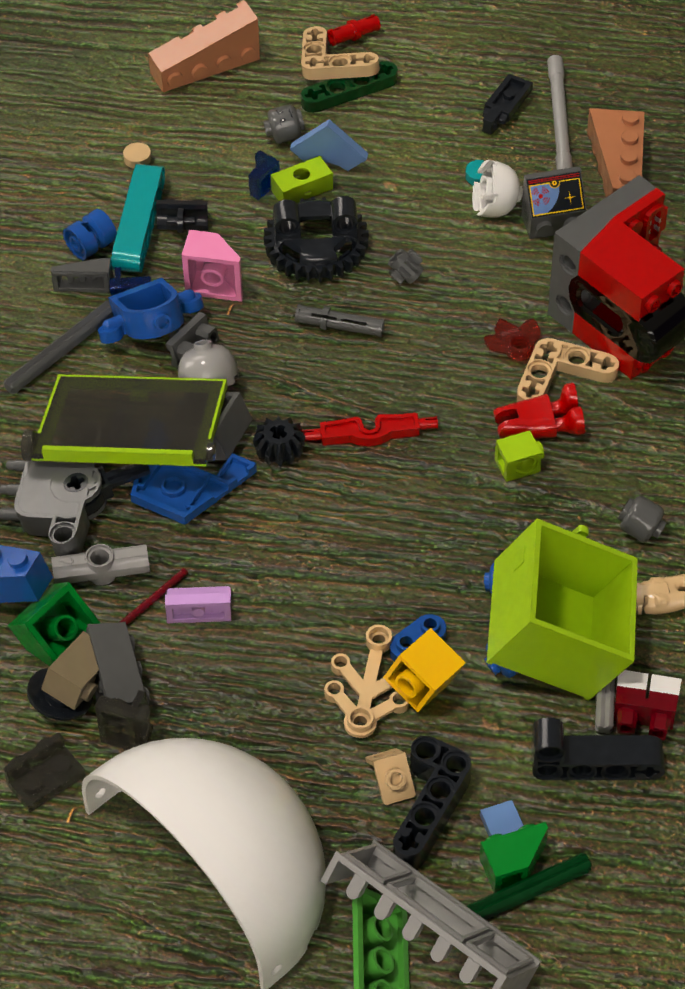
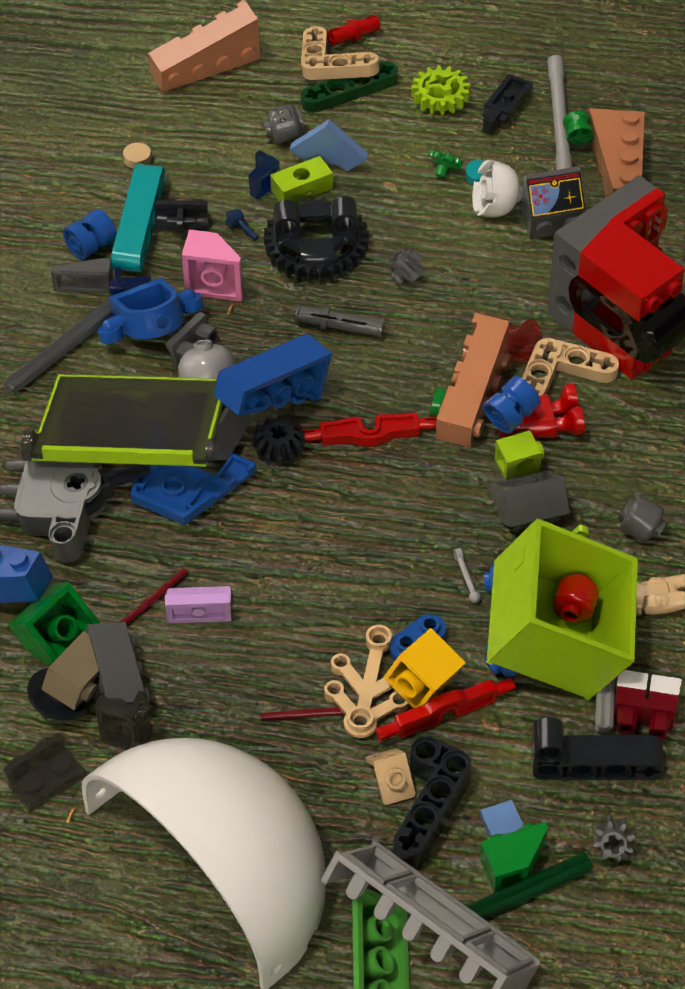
(100, 564): light grey piece -> none
(236, 218): none -> dark blue hand
(275, 377): none -> blue wedge
(306, 713): none -> dark red axle
(437, 401): none -> green tile
(440, 90): none -> lime gear
(444, 162): none -> green plant
(457, 701): none -> red piece
(474, 381): none -> nougat wedge
(474, 596): none -> light grey hinge
(514, 402): none -> blue wheel
(529, 498): none -> dark grey slope
(576, 598): none -> red head
(578, 128): none -> green wheel
(607, 843): none -> dark grey gear

